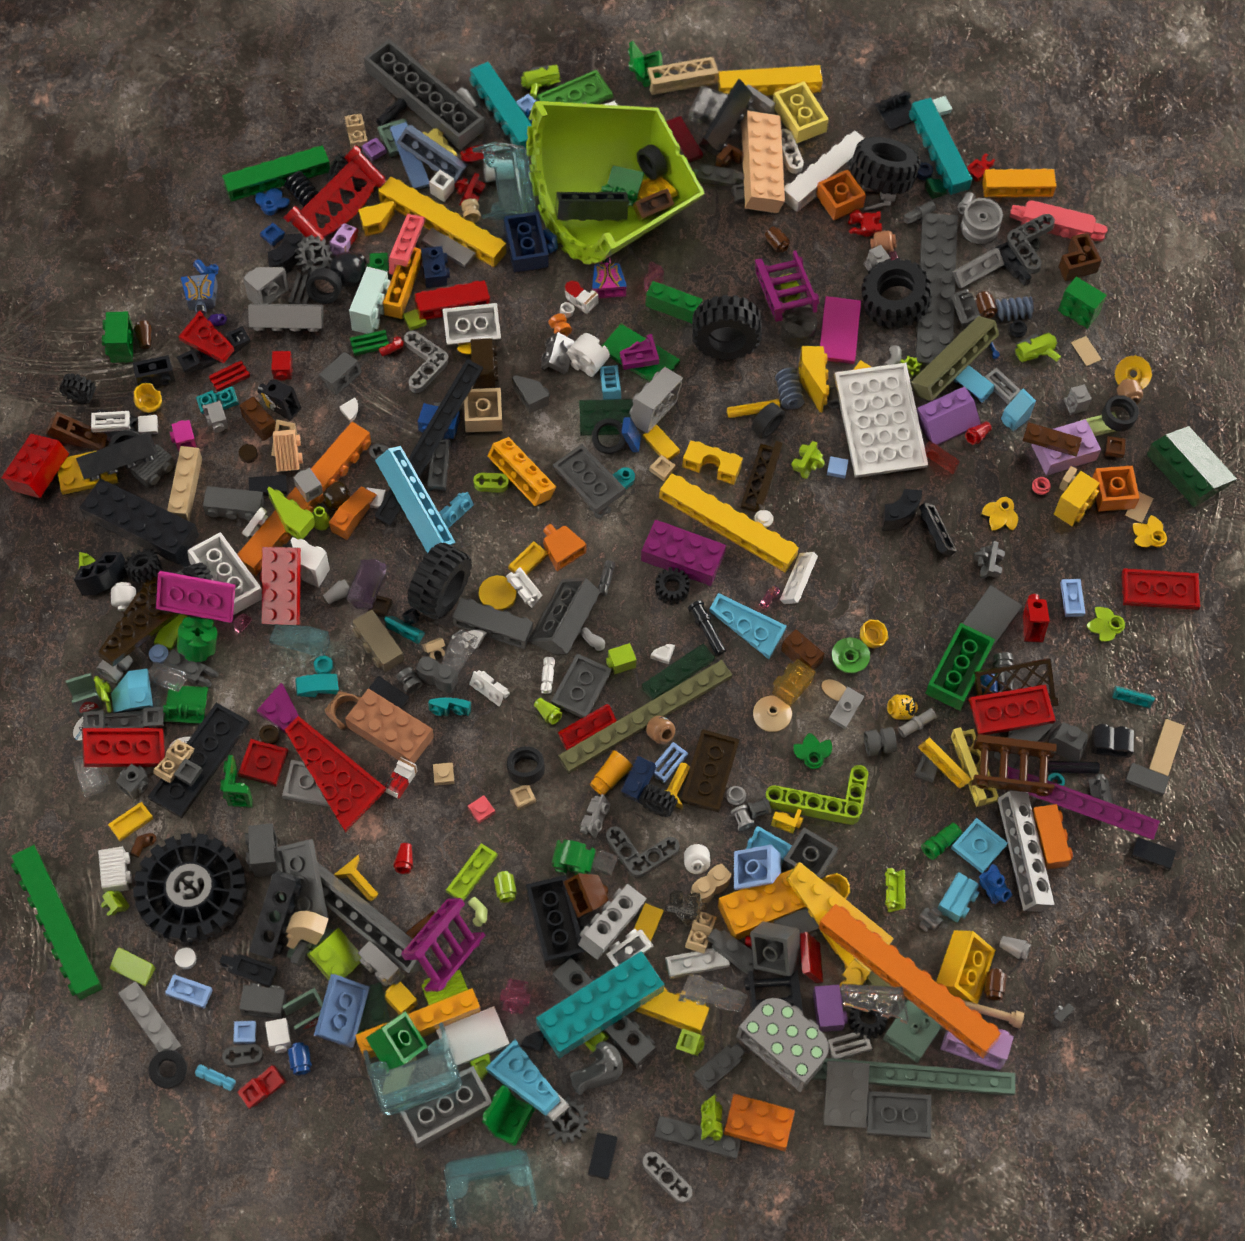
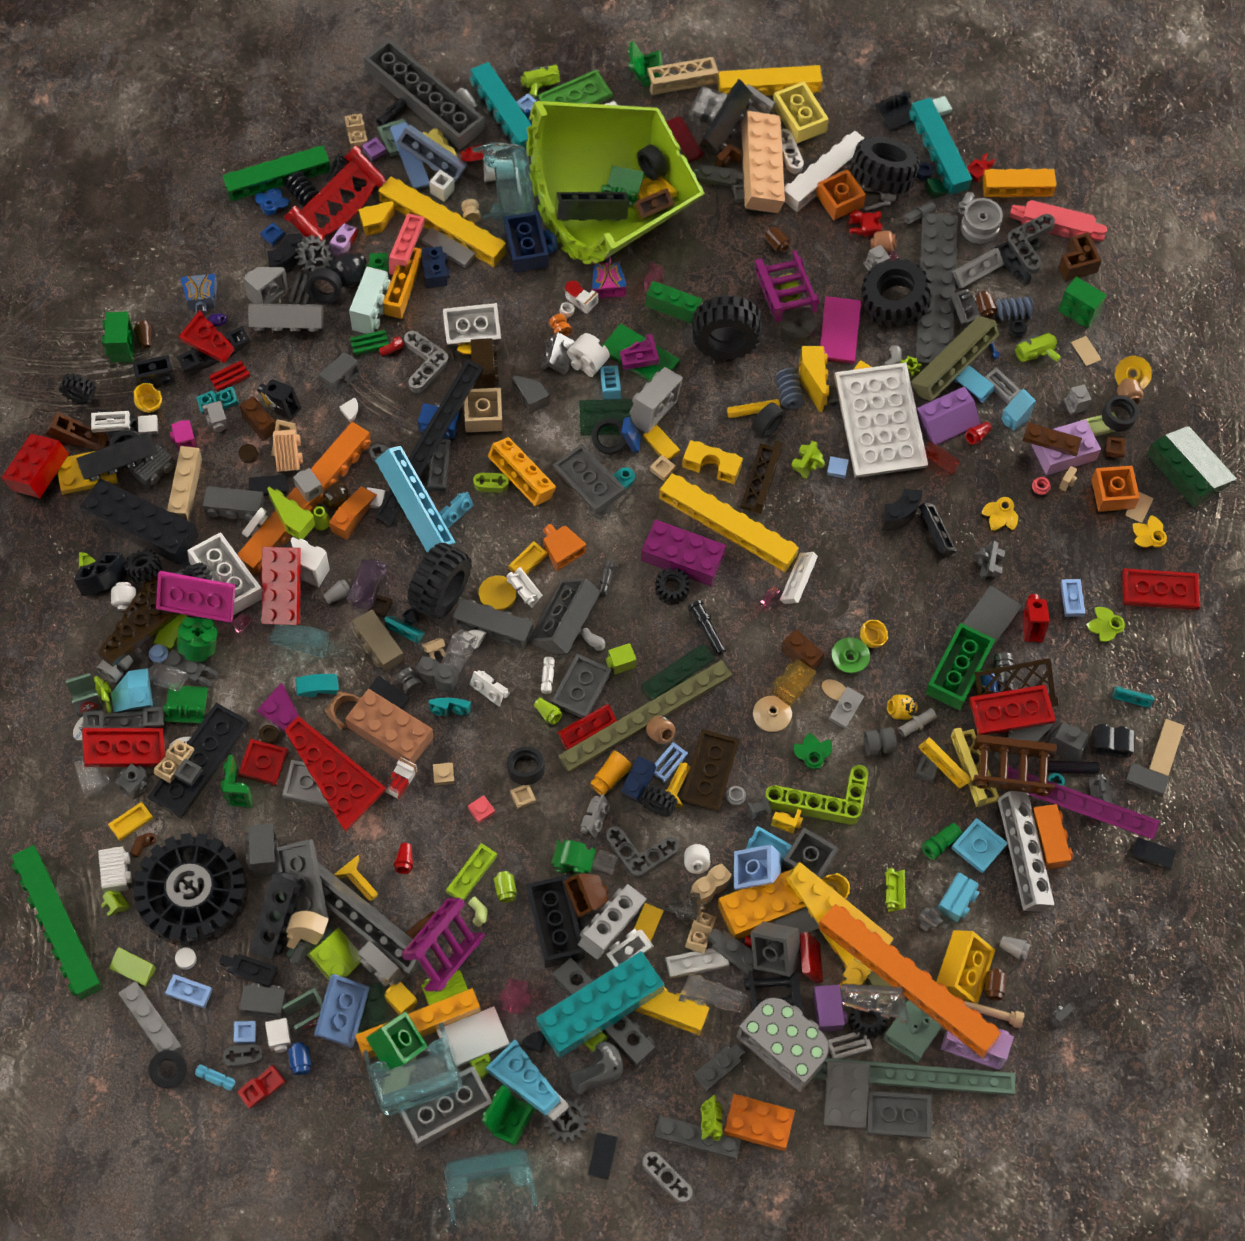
(203, 270): blue arm -> none
(282, 365): red brick -> none
(323, 665): teal tile -> none
(413, 321): lime tile -> none
(431, 303): red brick -> none
(473, 185): red hips -> none
(663, 653): white tile -> none
(690, 1042): lime brick -> none
(742, 817): light grey bush -> none
(749, 624): medium azure wing -> none
(764, 517): white plate -> none
(995, 885): blue hips -> none
(1077, 499): yellow brick -> none

